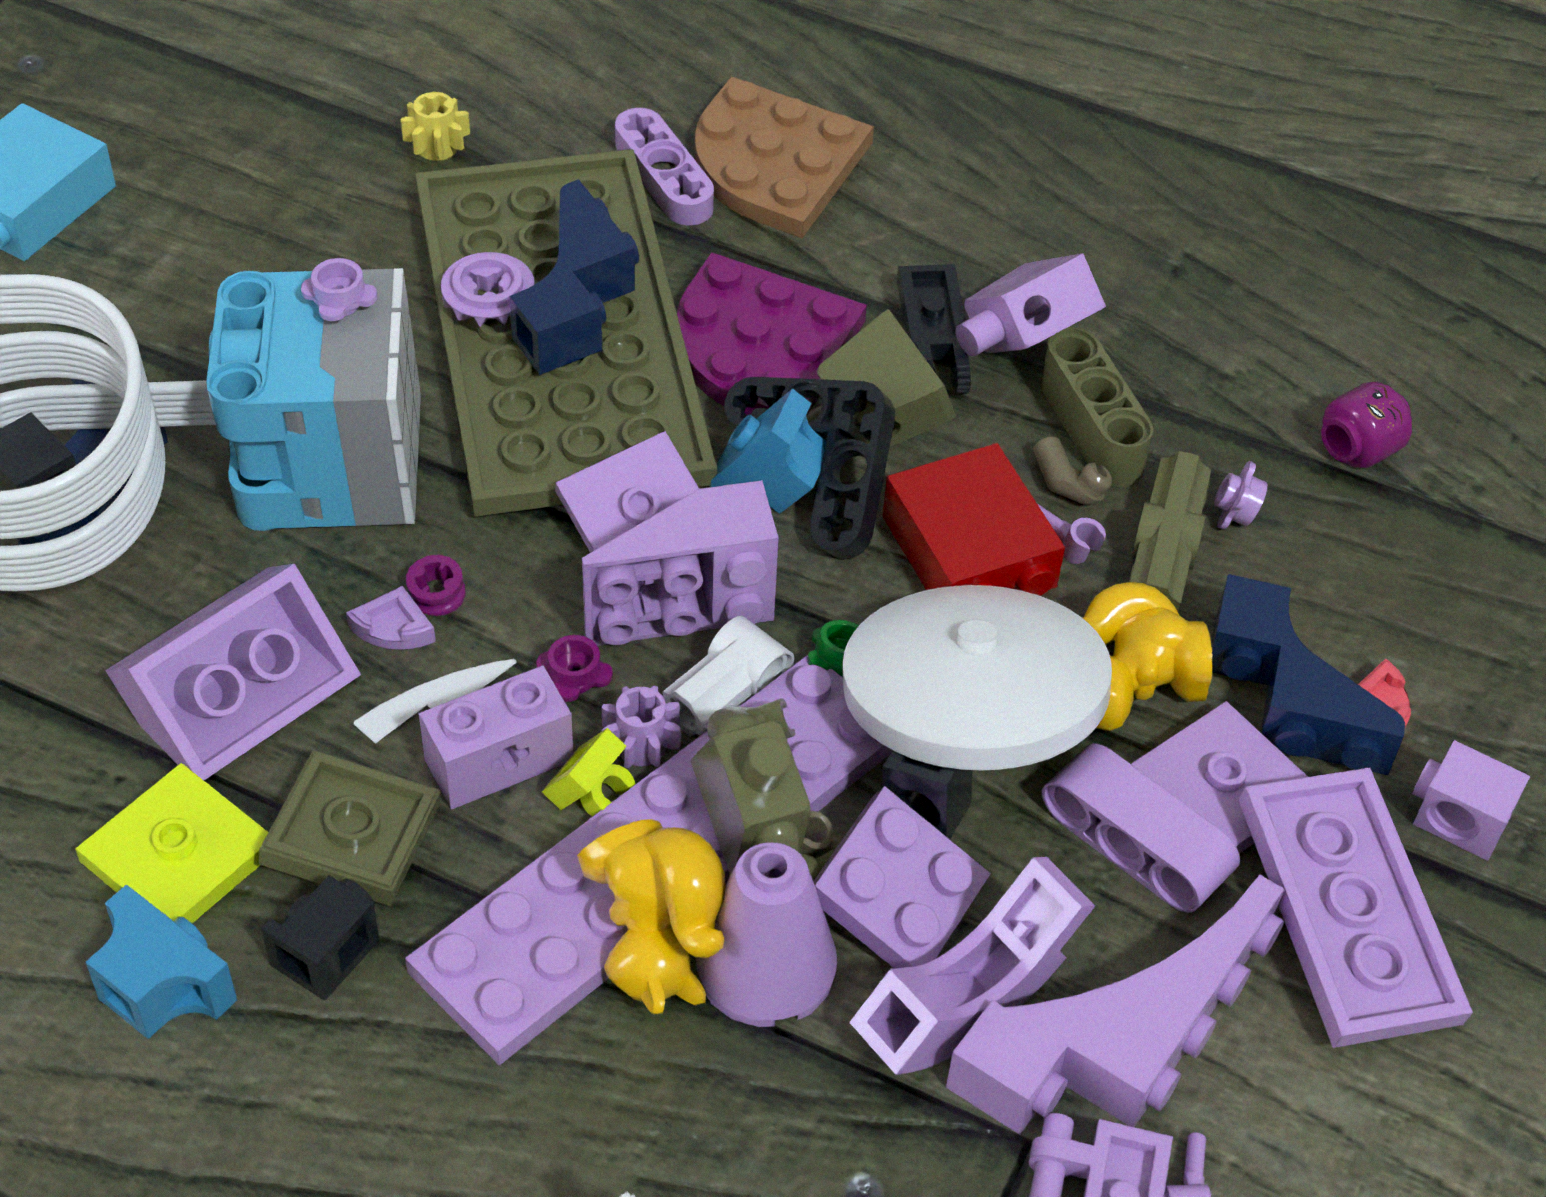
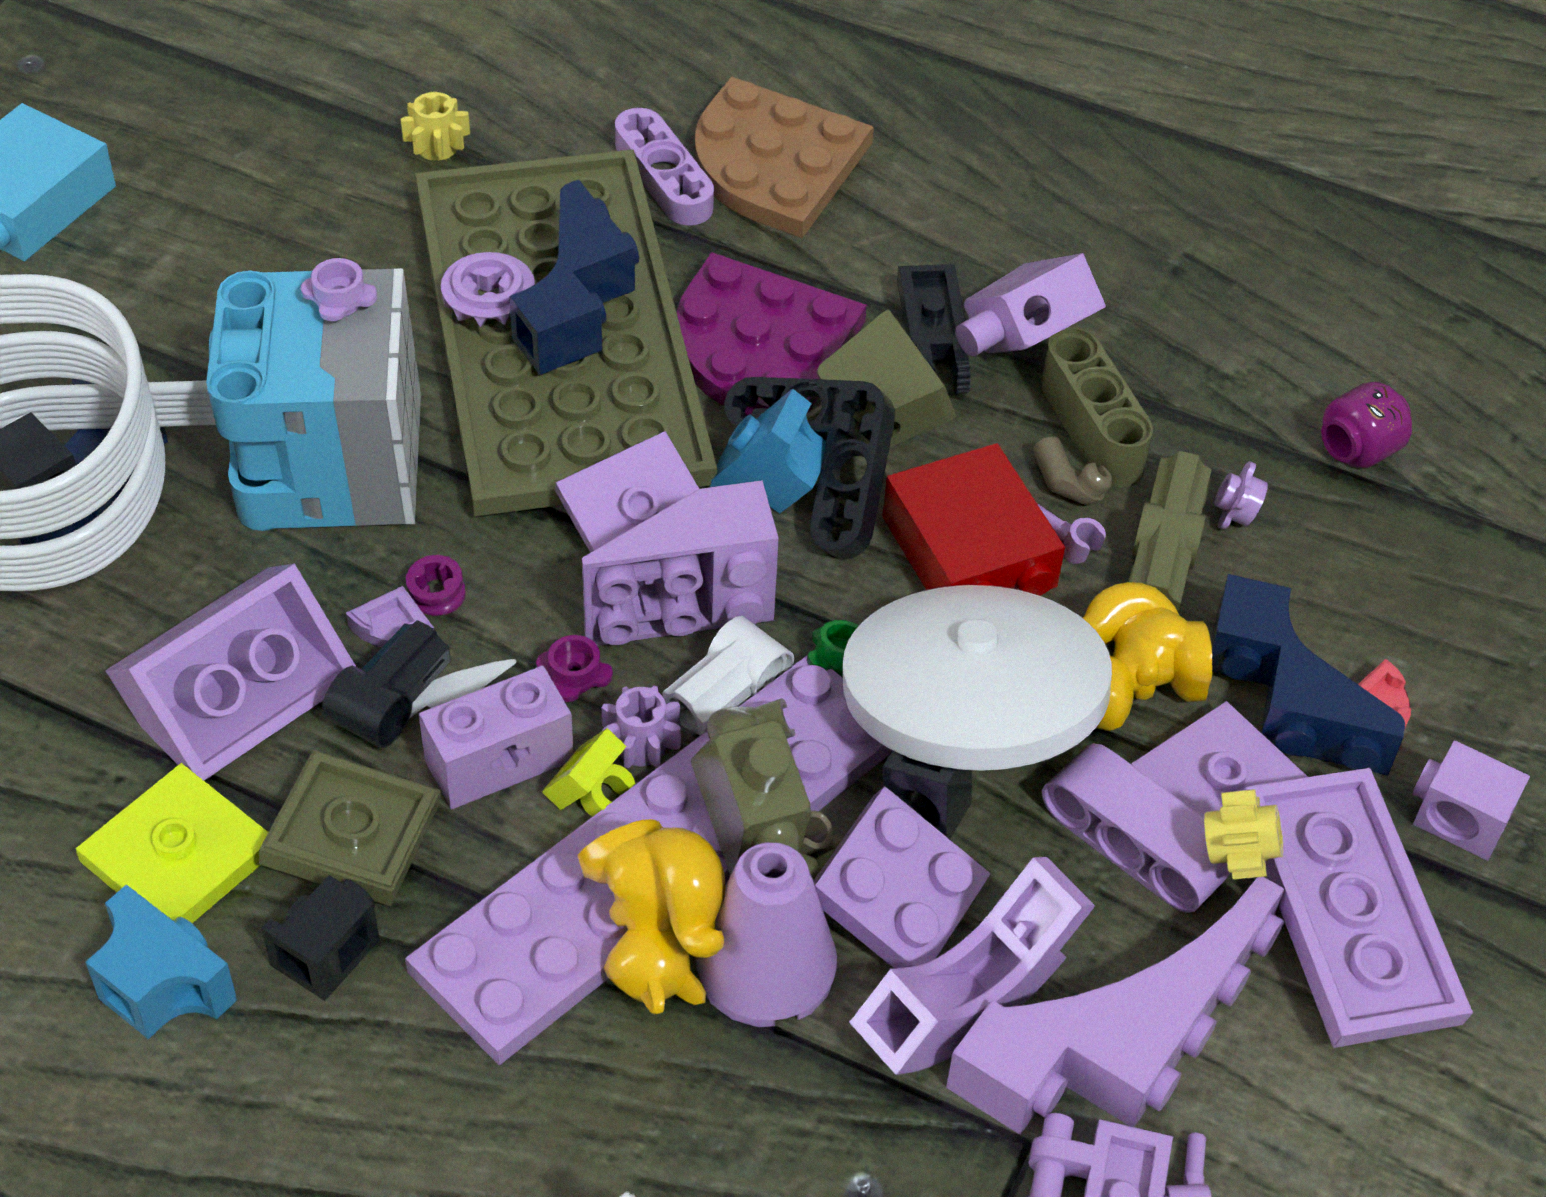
(380, 696): none -> black piece
(1243, 834): none -> light yellow gear

